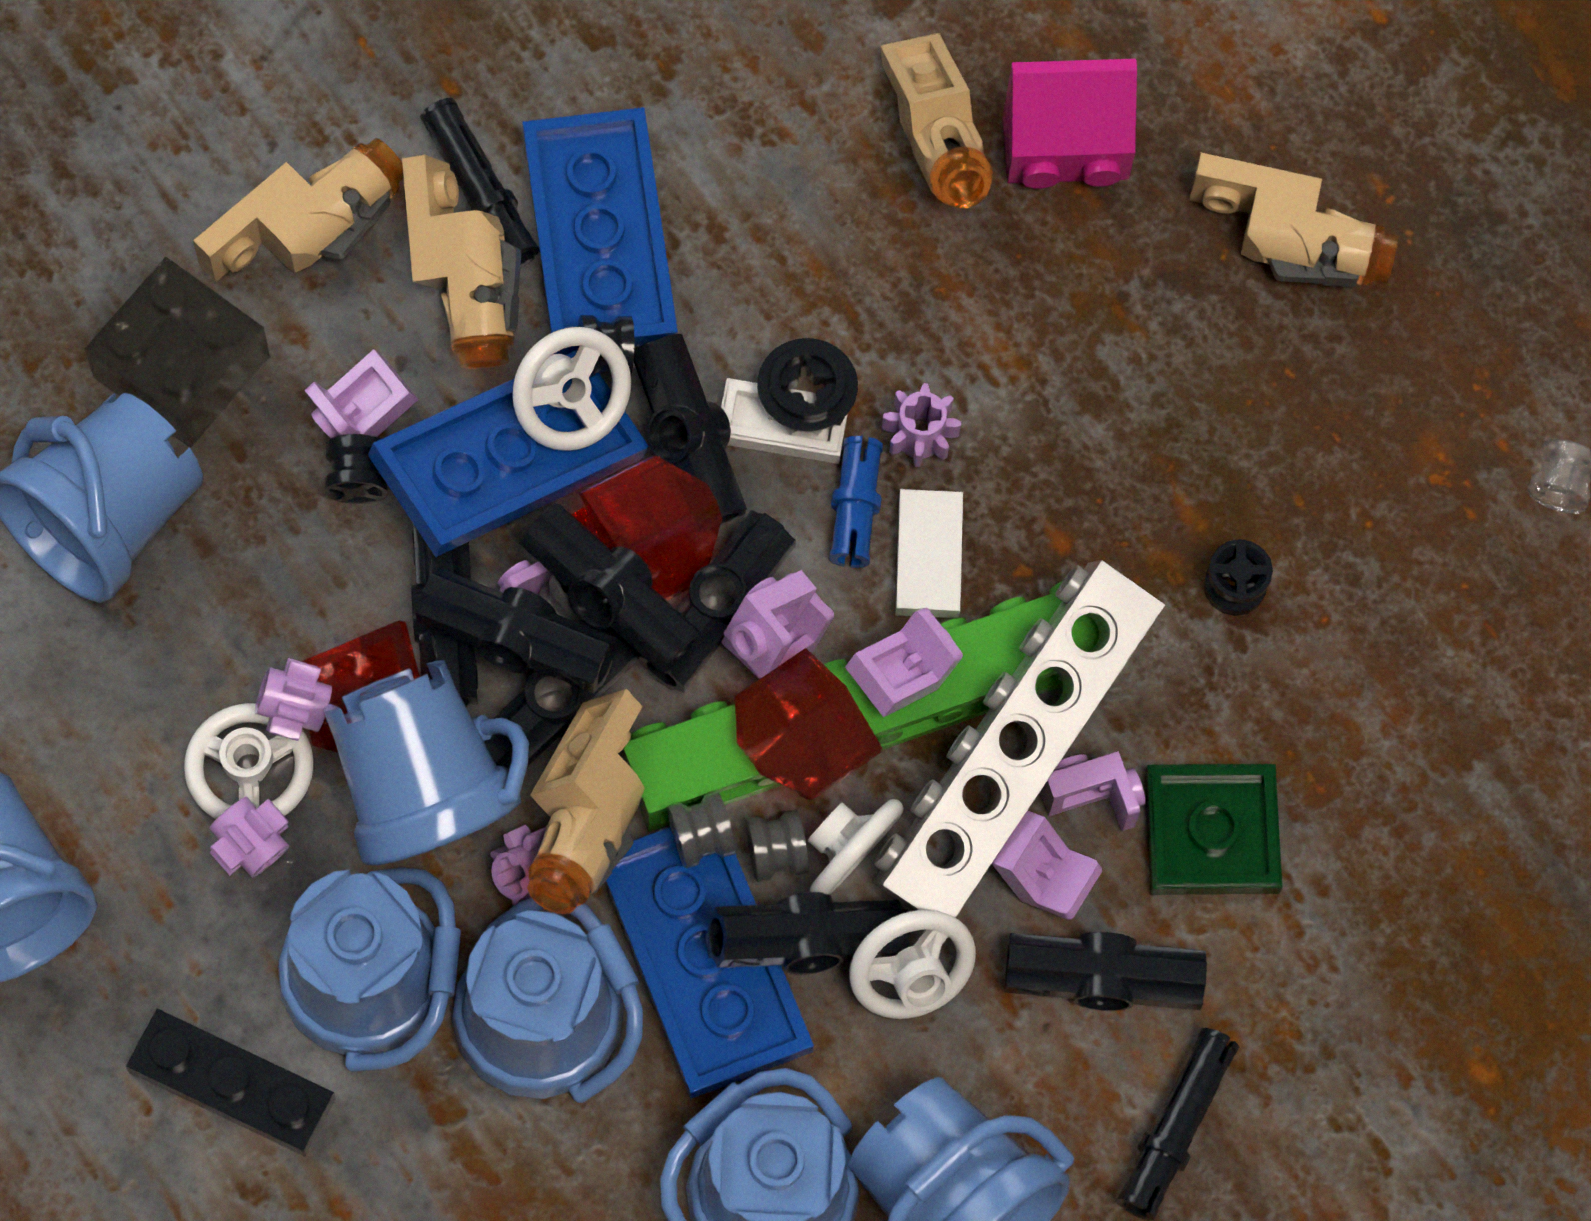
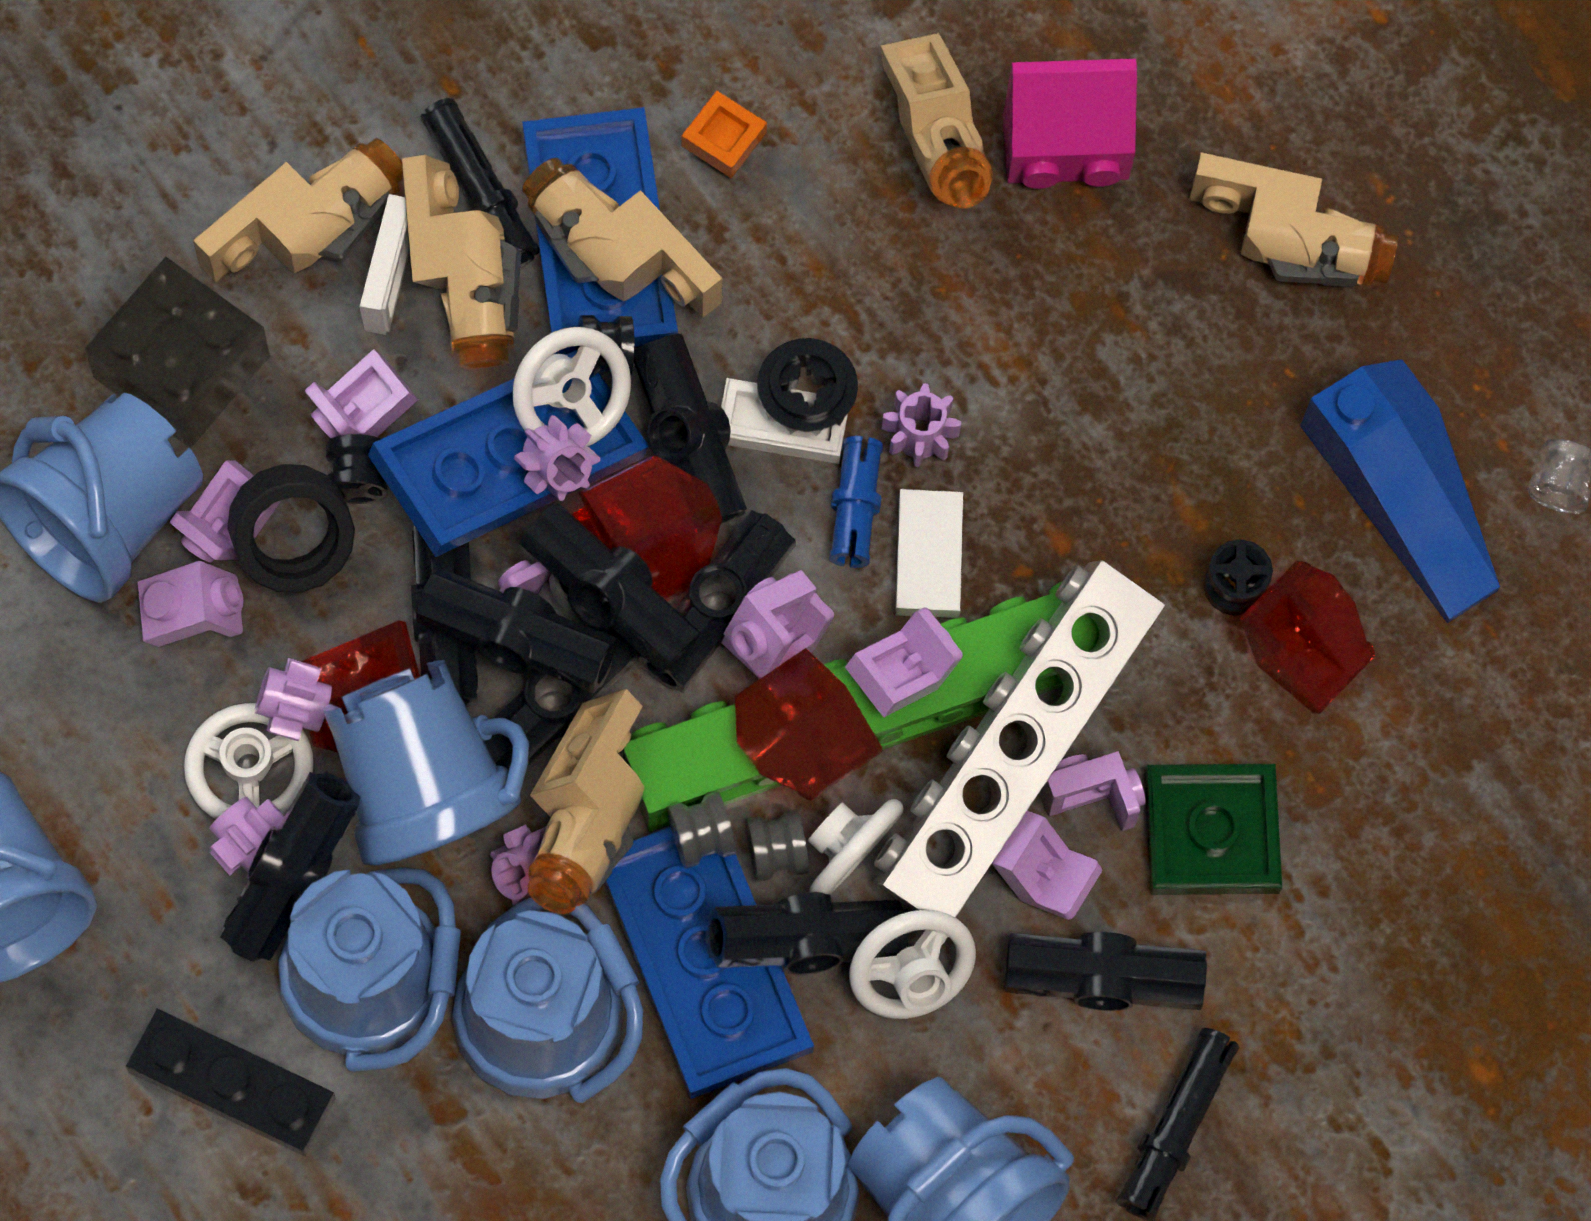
(190, 603): none -> lavender bracket
(207, 521): none -> lavender bracket
(288, 864): none -> black piece
(306, 570): none -> black tyre
(386, 268): none -> white tile
(543, 448): none -> lavender gear
(617, 244): none -> tan plate
(724, 134): none -> orange plate
(1308, 635): none -> clear red slope
(1400, 468): none -> blue wedge

